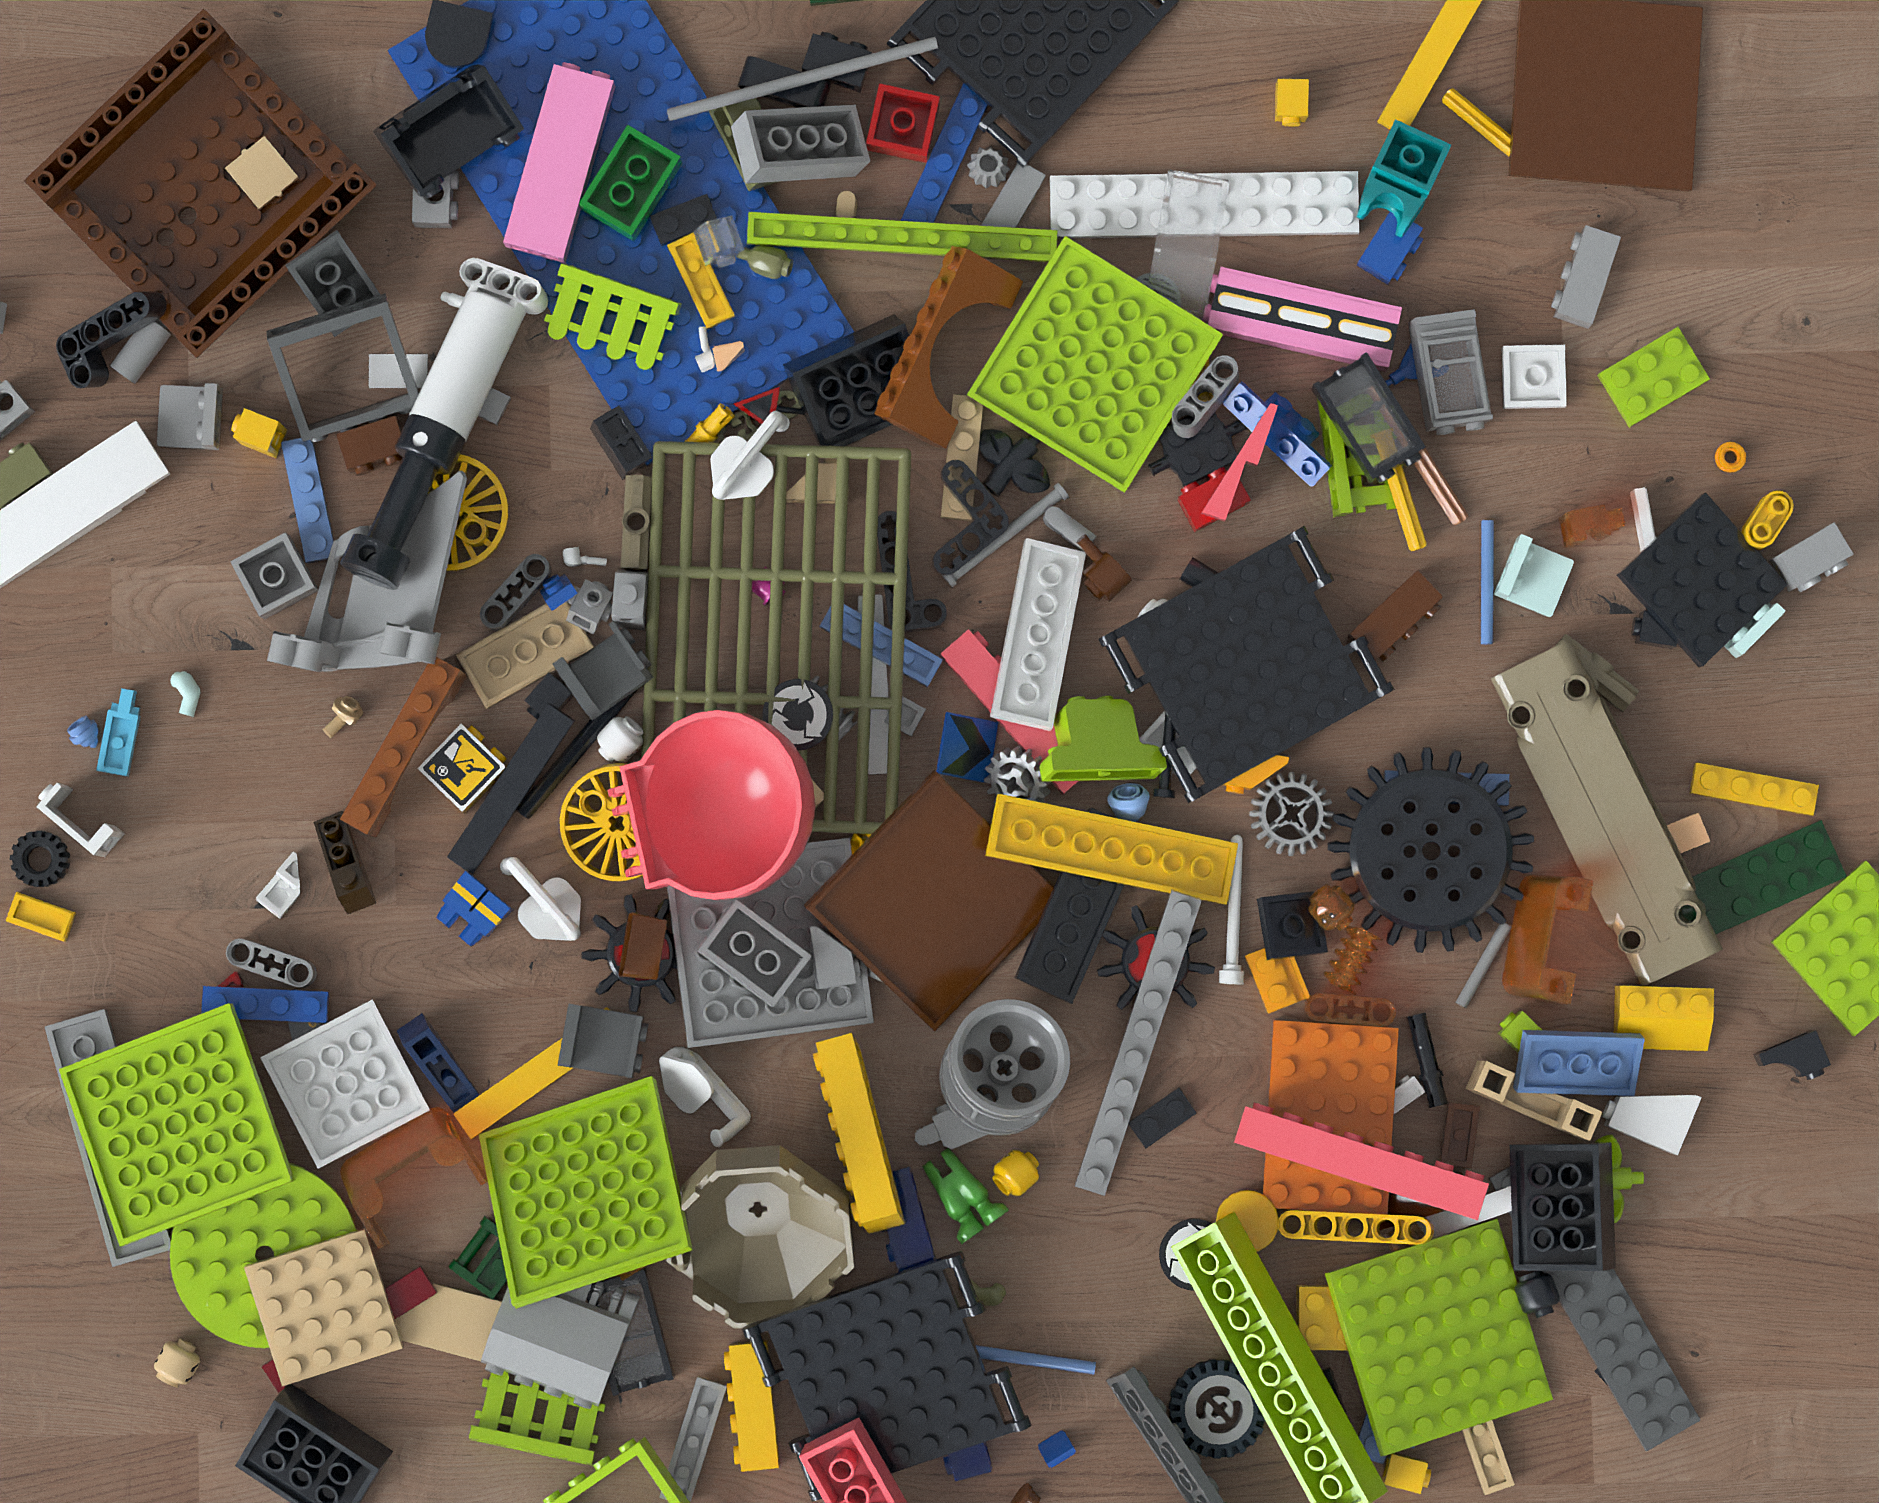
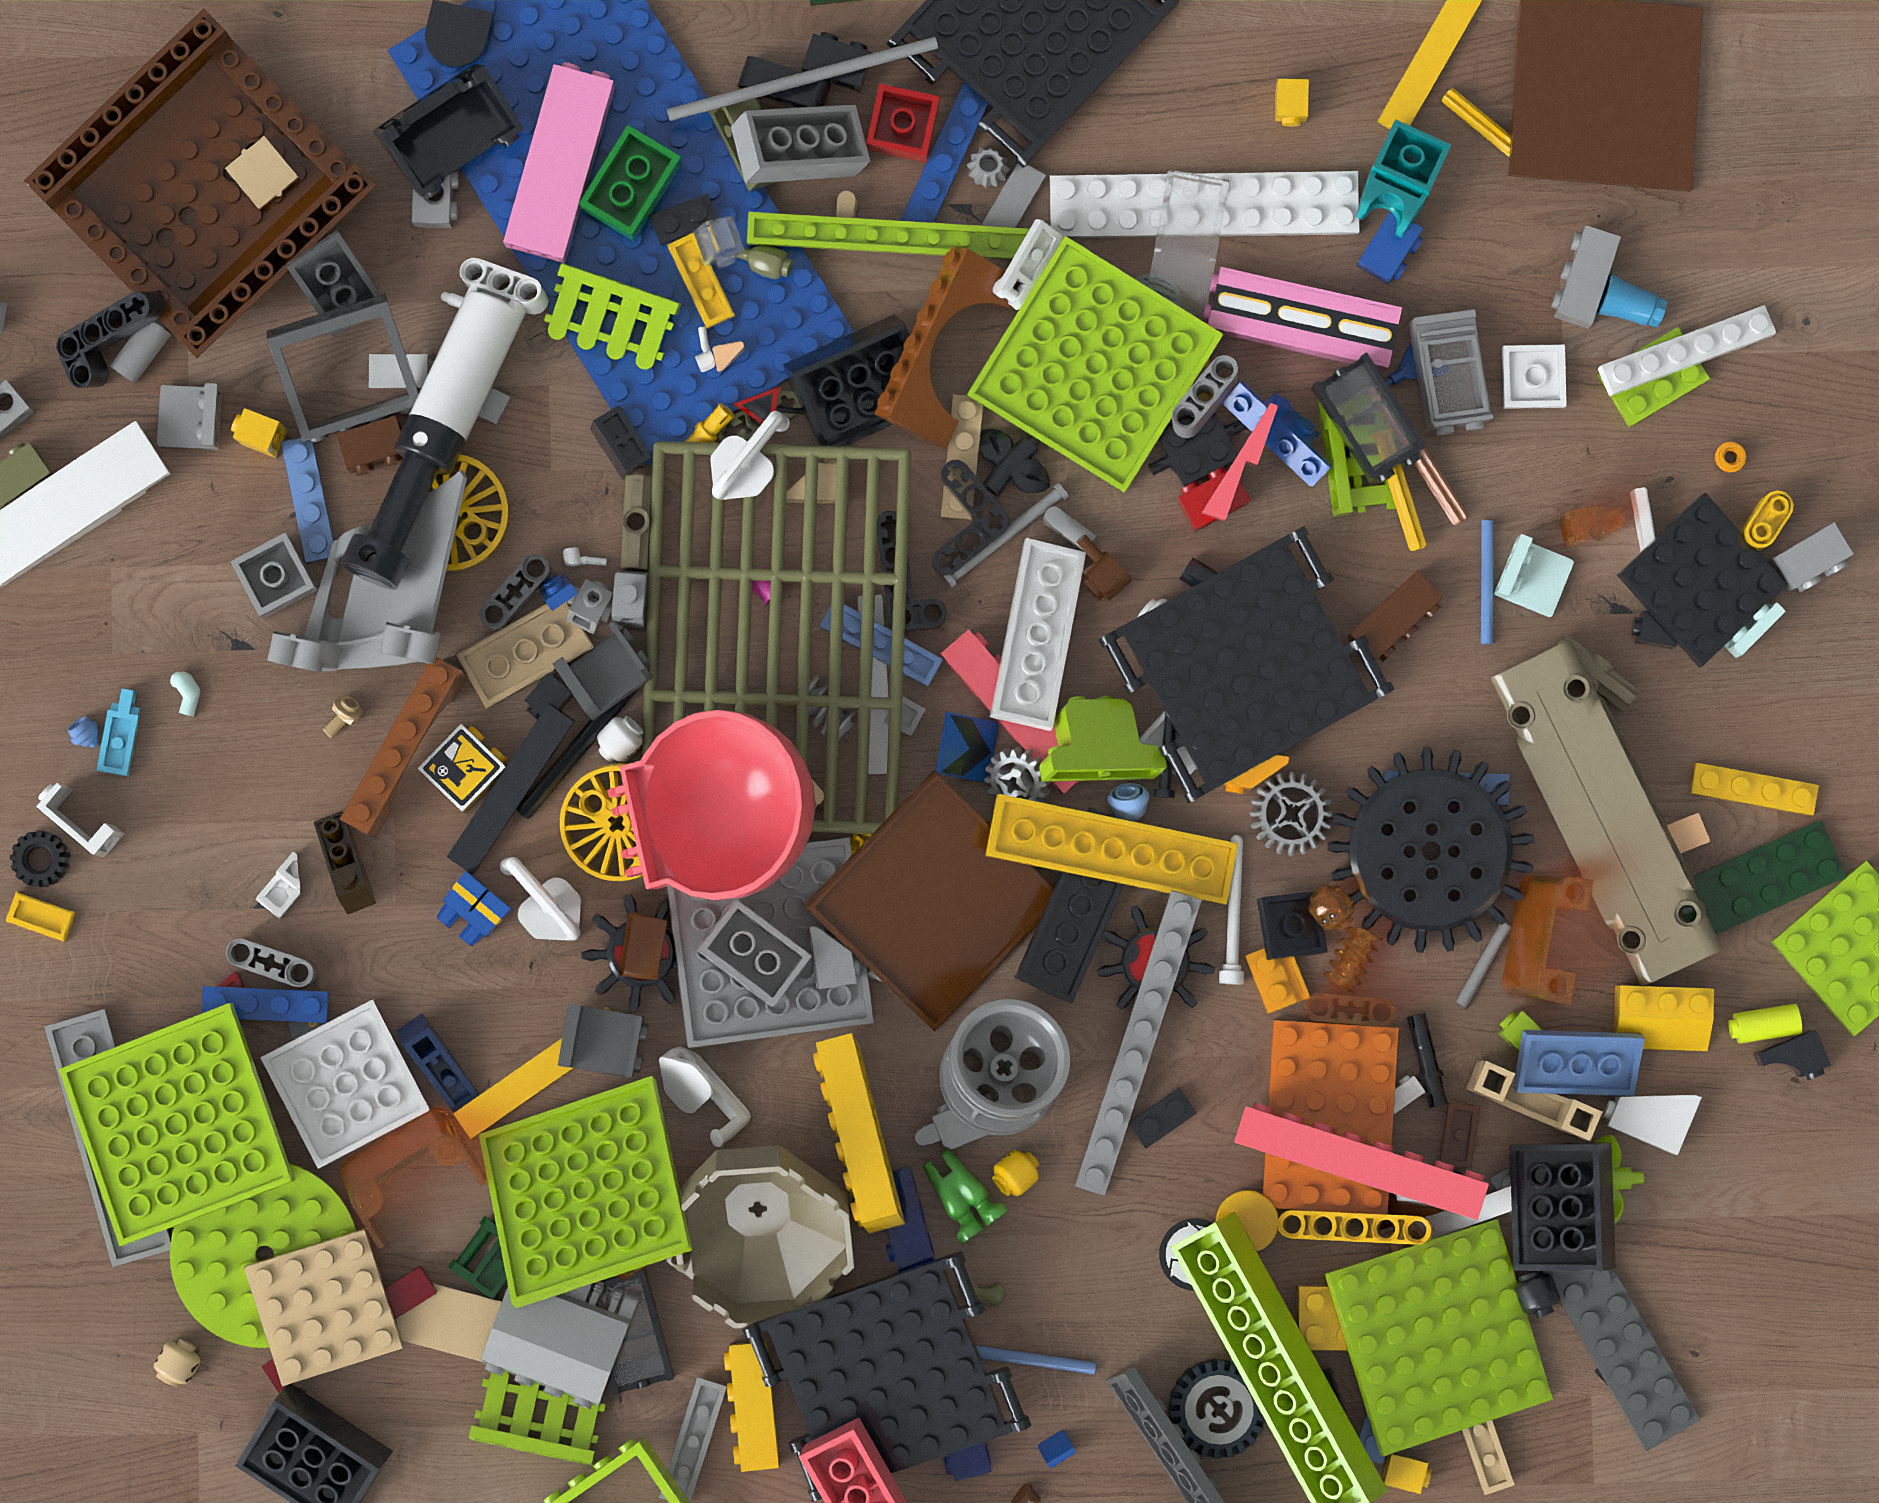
(806, 718): sticker -> none
(1028, 263): none -> white plate
(1631, 303): none -> dark azure plant
(1687, 350): none -> white plate
(1766, 1023): none -> neon yellow brick

